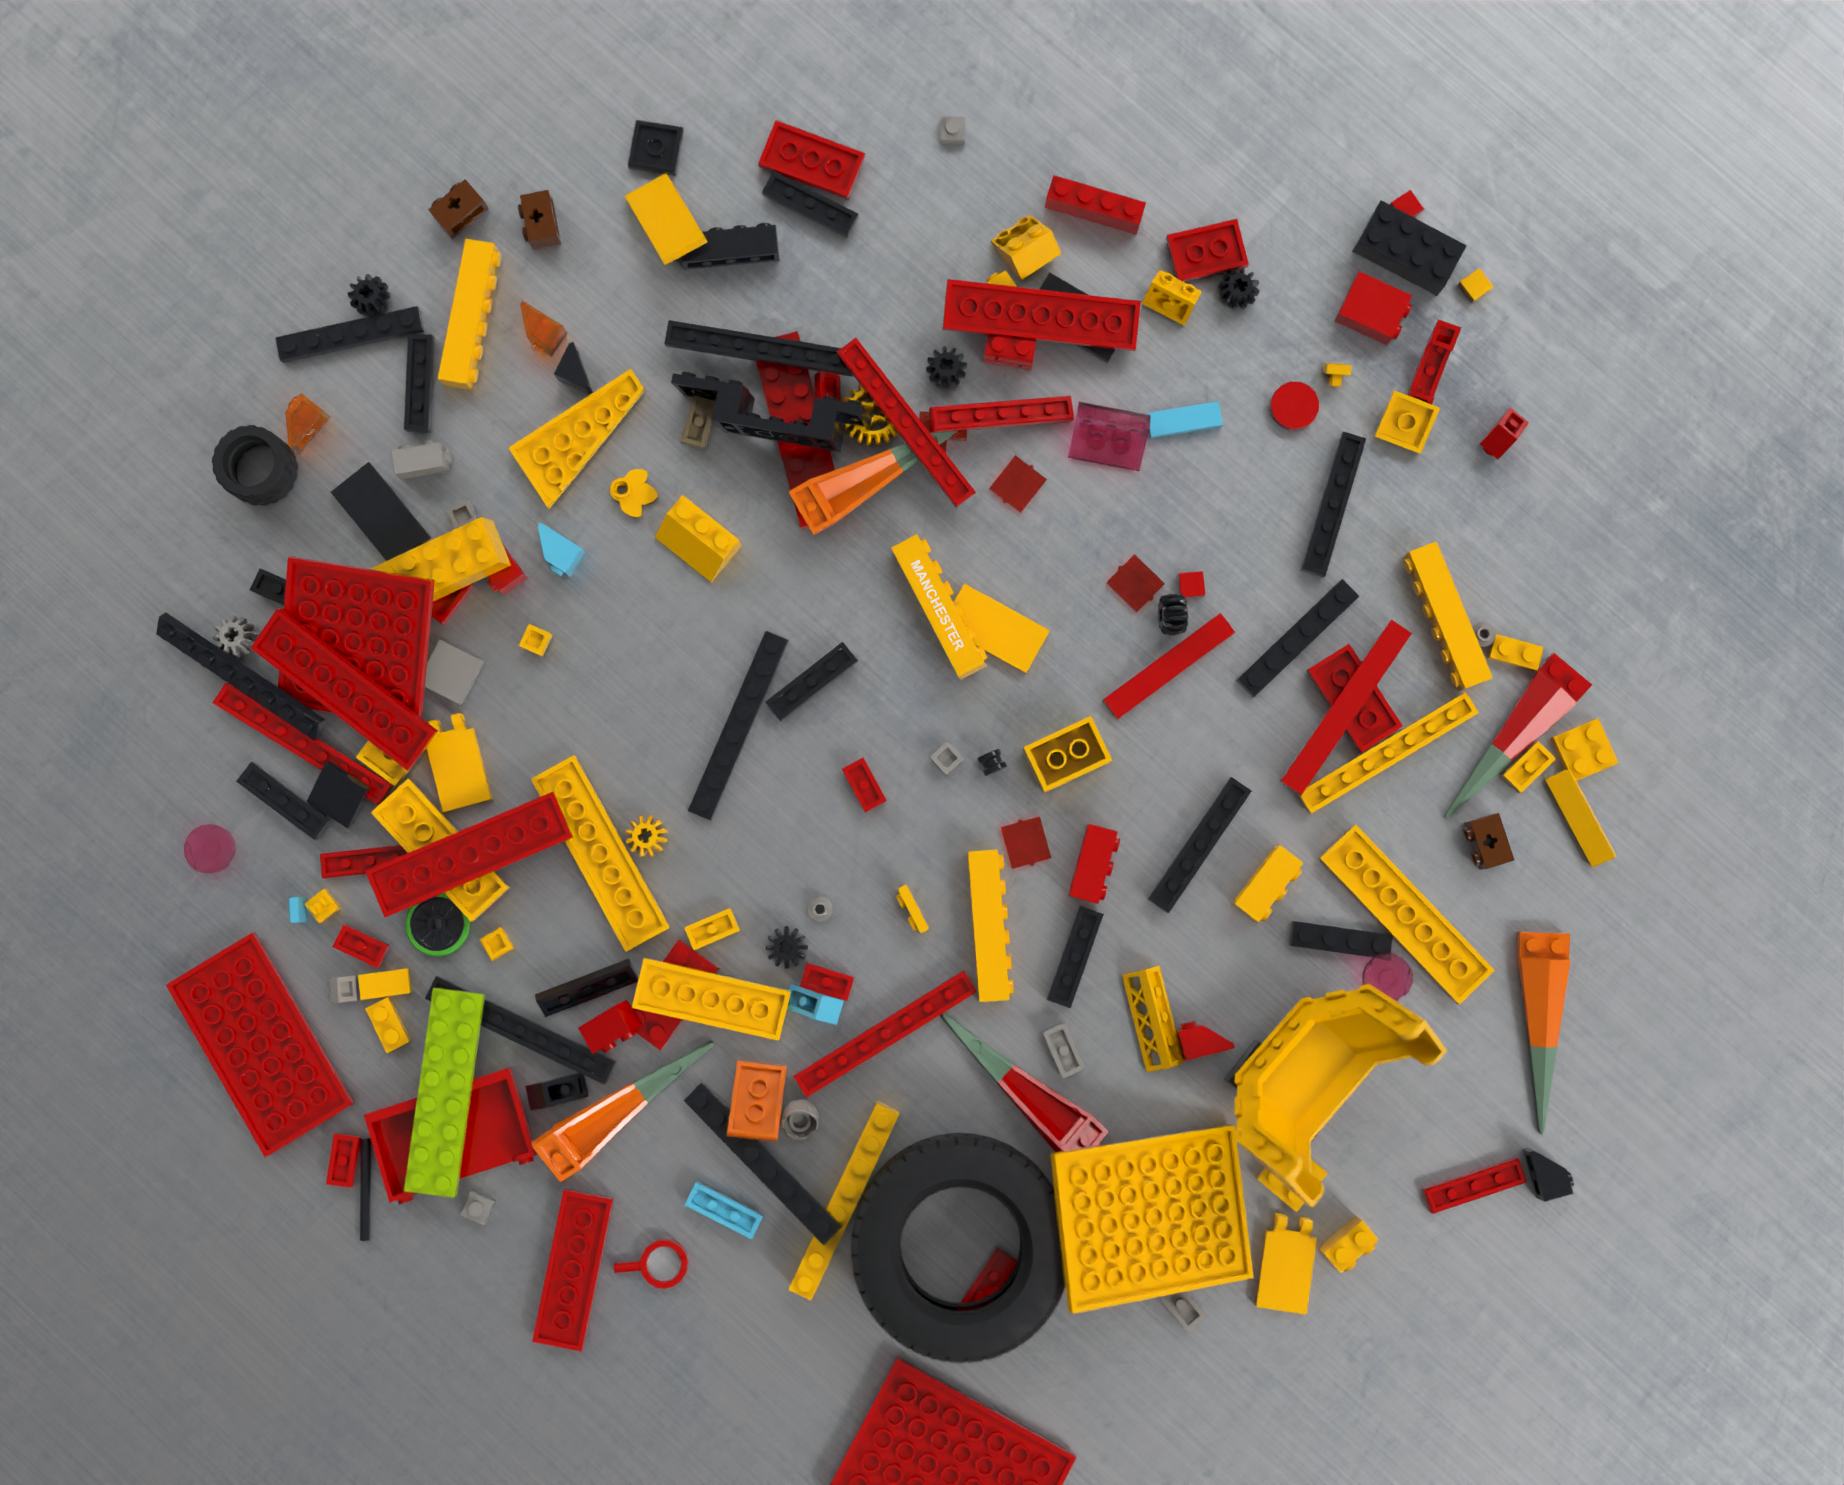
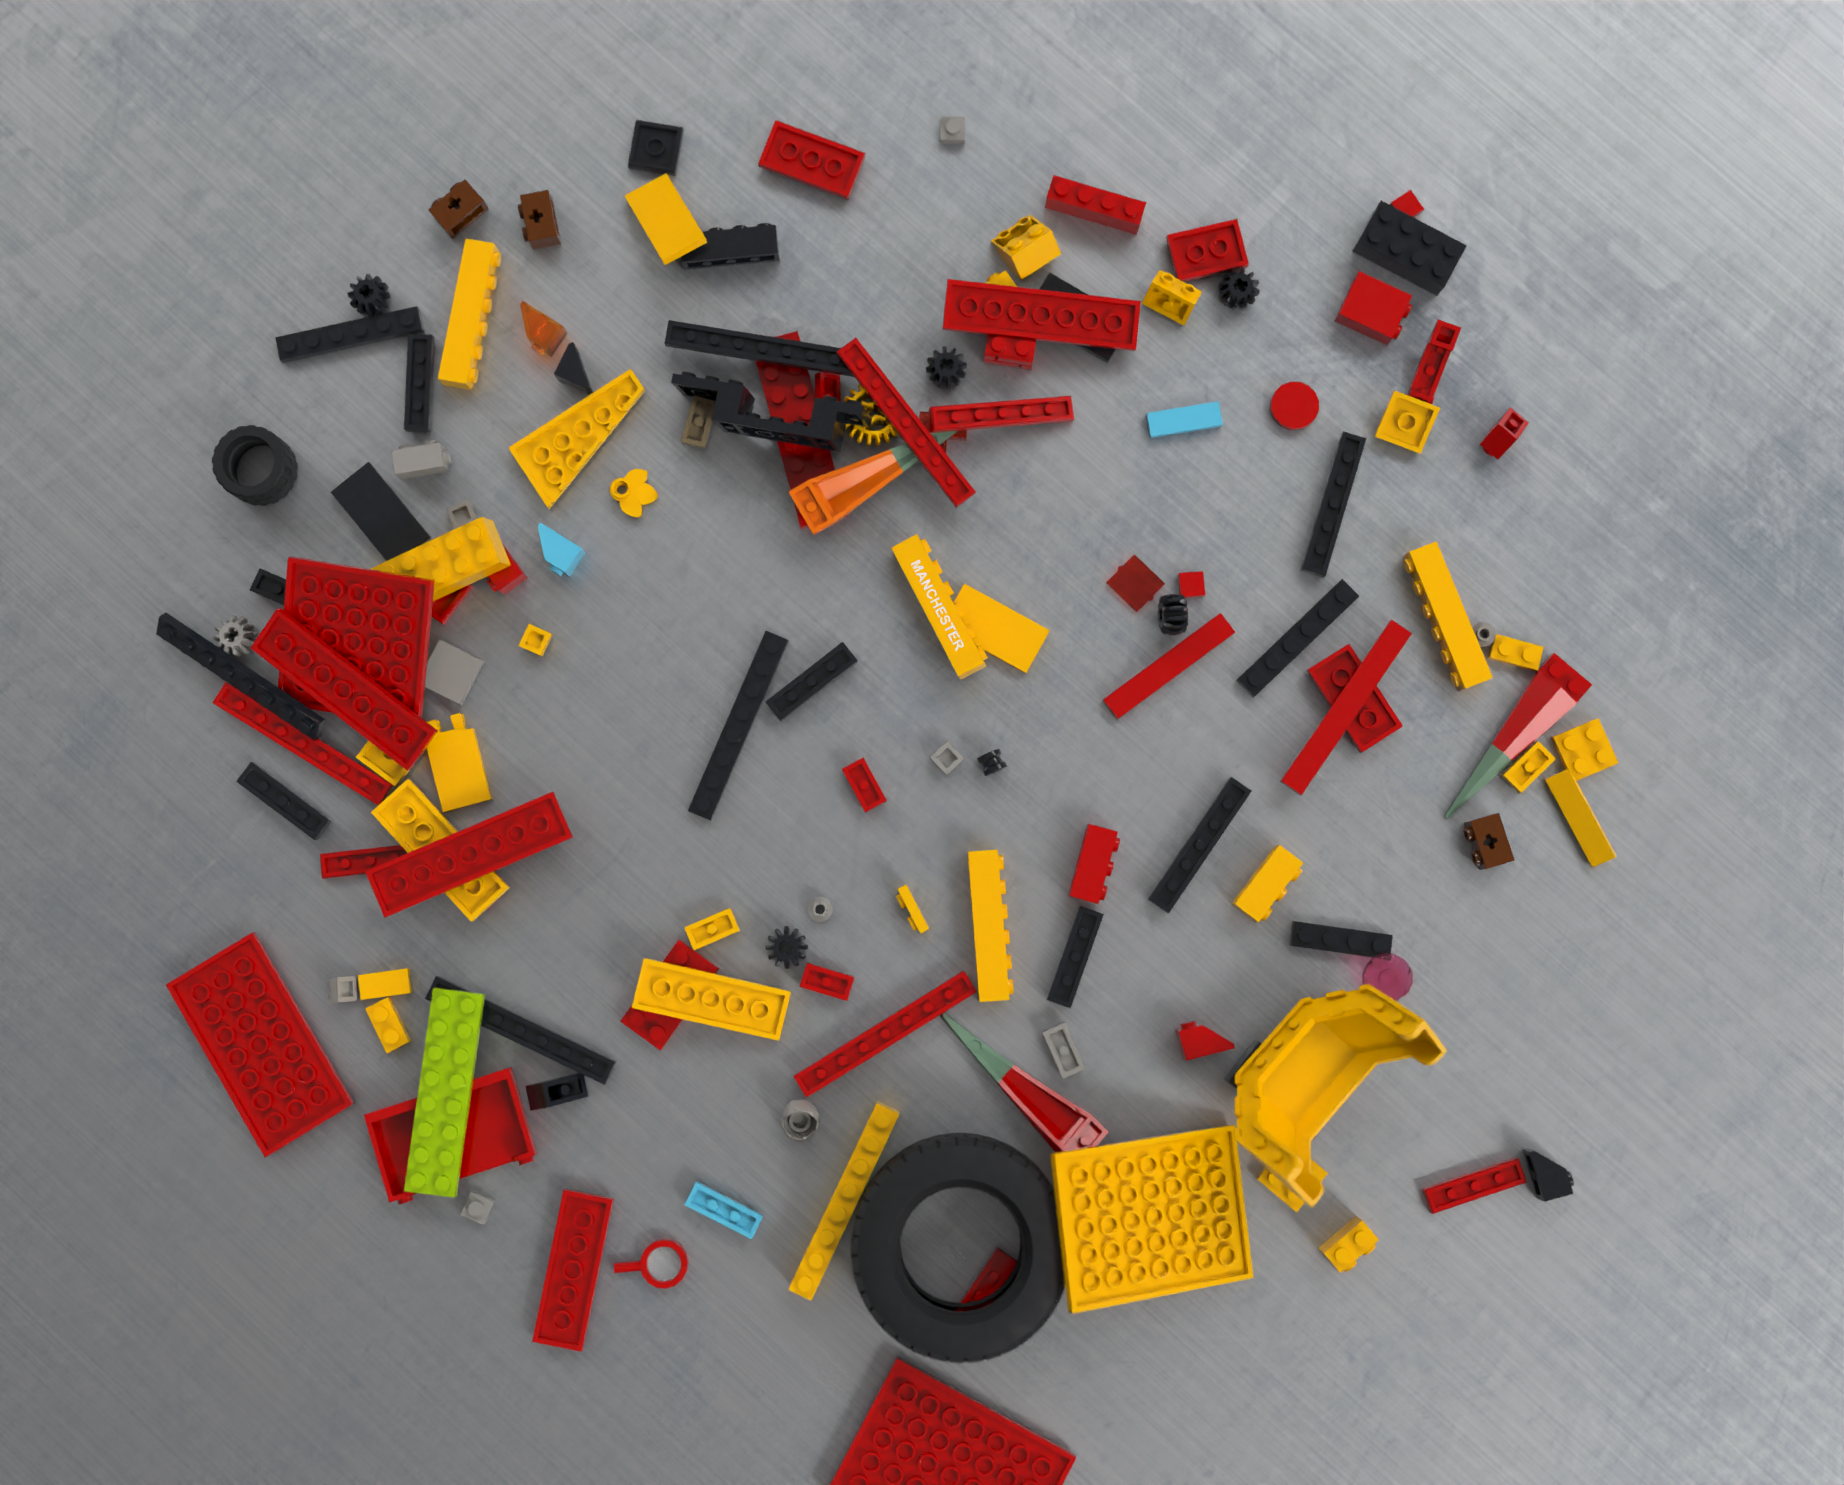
(209, 848): clear pink tile -> none
(297, 910): medium azure tile -> none
(303, 421): clear orange slope -> none
(322, 905): yellow tile -> none
(338, 794): black tile -> none
(343, 1160): red plate -> none
(361, 946): red plate -> none
(365, 1189): black bar -> none
(440, 941): black wheel -> none
(497, 943): yellow tile -> none
(581, 1135): orange plate -> none
(586, 987): black plate -> none
(603, 856): yellow plate -> none
(610, 1026): red brick -> none
(639, 831): yellow gear -> none
(697, 538): yellow slope -> none
(756, 1101): orange tile -> none
(765, 1166): black plate -> none
(810, 204): black plate -> none
(814, 1004): medium azure slope -> none
(1018, 484): clear red piece -> none
(1025, 842): clear red piece -> none
(1067, 754): yellow brick -> none
(1109, 436): clear pink slope -> none
(1157, 1018): yellow fence -> none
(1184, 1309): light grey plate -> none
(1286, 1266): yellow tile -> none
(1336, 371): yellow tile -> none
(1388, 752): yellow plate -> none
(1406, 914): yellow plate -> none
(1475, 285): yellow tile -> none
(1543, 977): orange plate -> none

